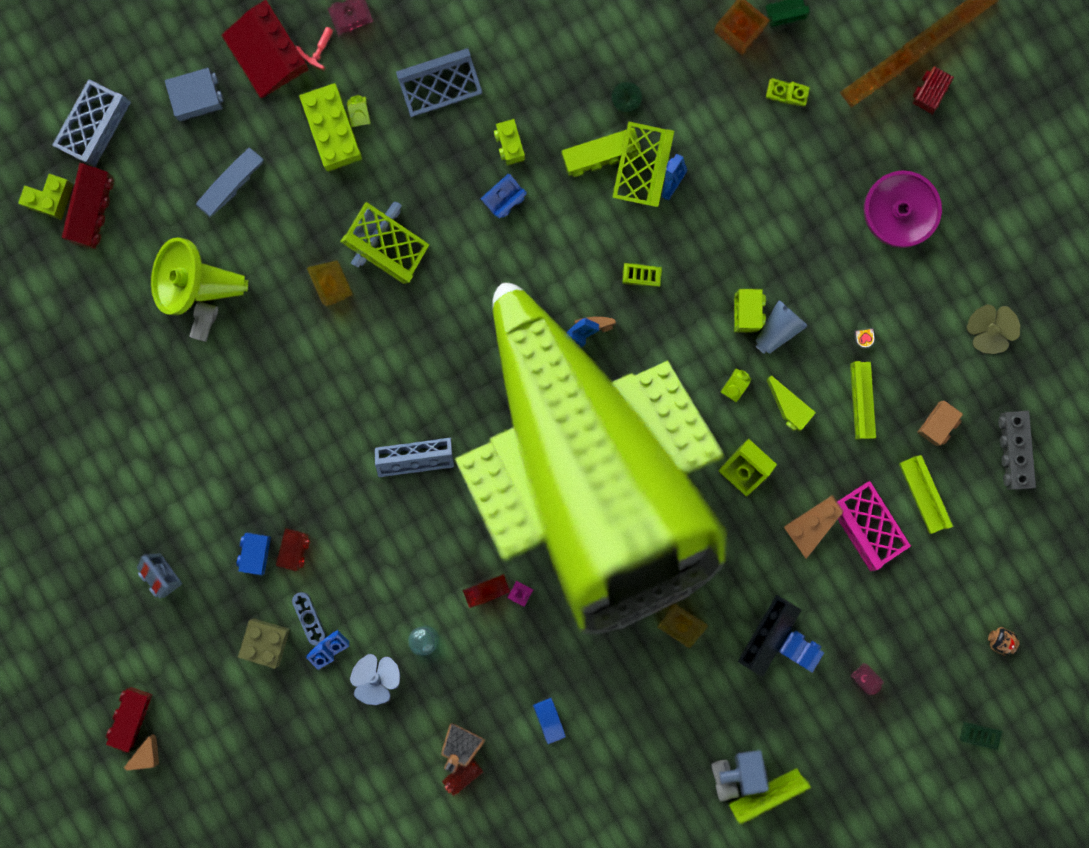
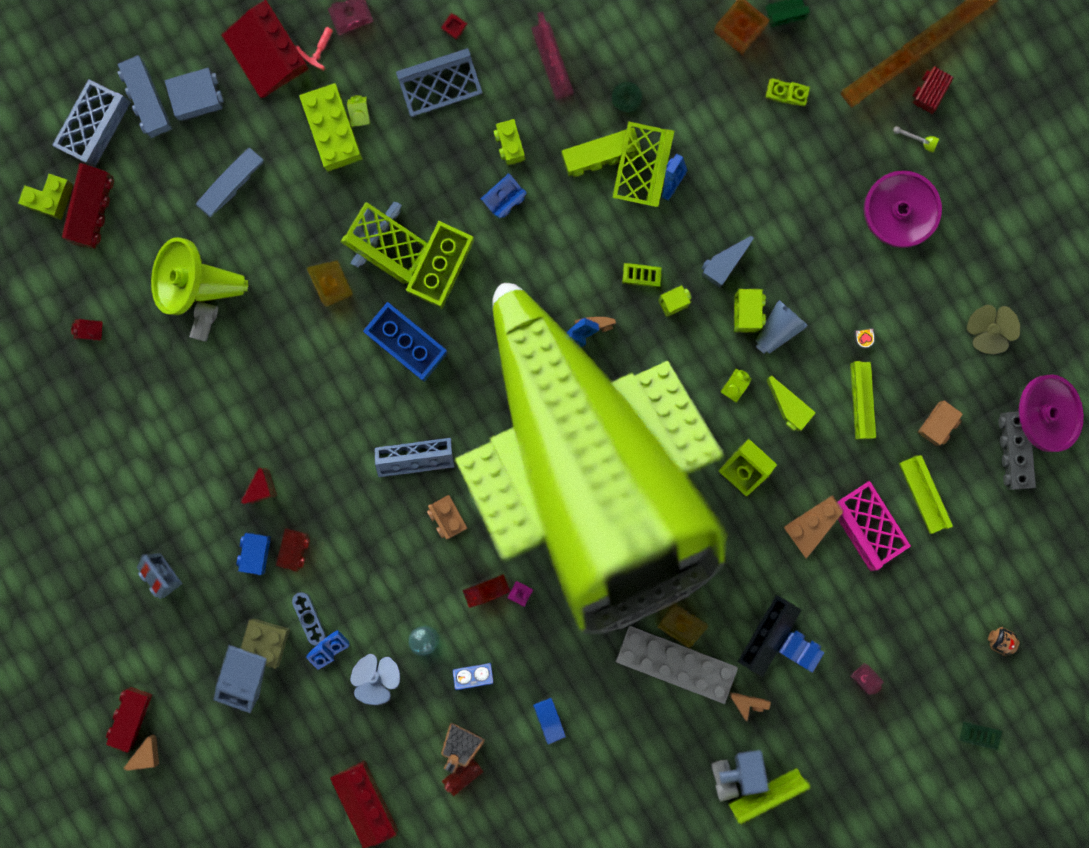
(87, 329): none -> dark red bracket
(144, 95): none -> sand blue brick
(240, 679): none -> sand blue slope
(260, 487): none -> dark red slope
(364, 805): none -> dark red slope
(405, 341): none -> blue brick
(440, 264): none -> lime brick
(447, 517): none -> medium nougat bracket
(454, 26): none -> dark red plate
(473, 676): none -> slope
(551, 58): none -> clear pink fence
(675, 300): none -> lime brick
(677, 664): none -> light grey plate
(723, 263): none -> sand blue slope
(744, 702): none -> medium nougat slope
(929, 142): none -> hinge
(1051, 413): none -> magenta dish

